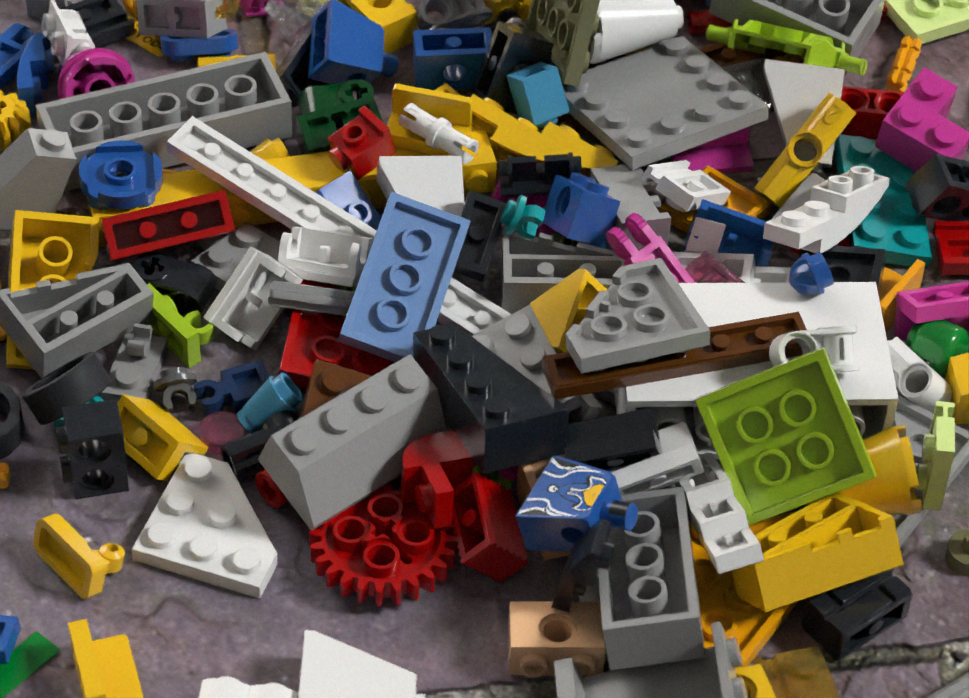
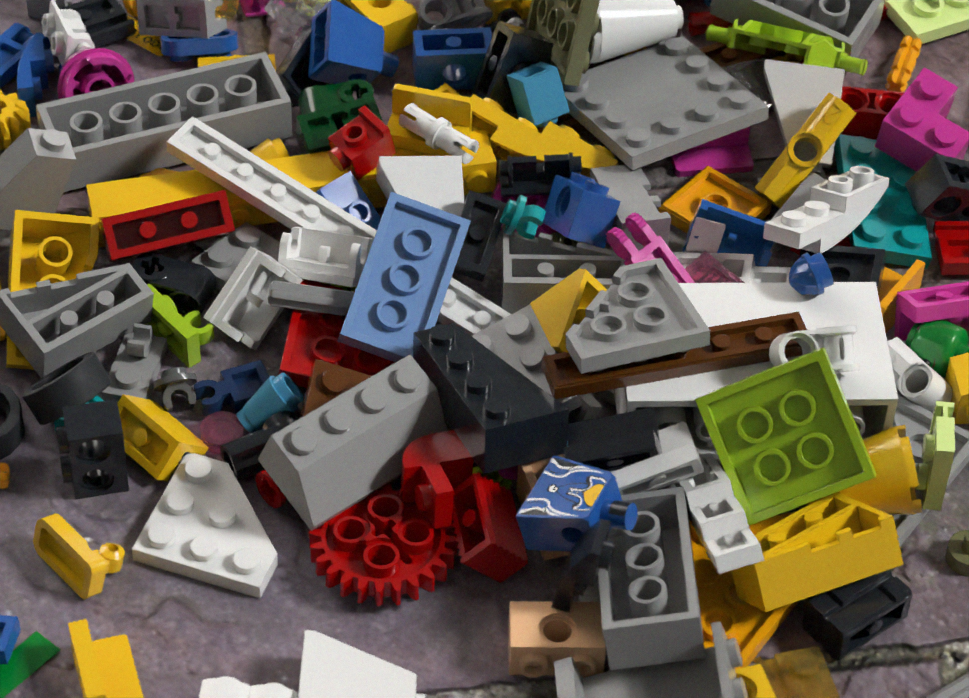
(136, 189): blue plate -> none
(685, 187): white plate -> none

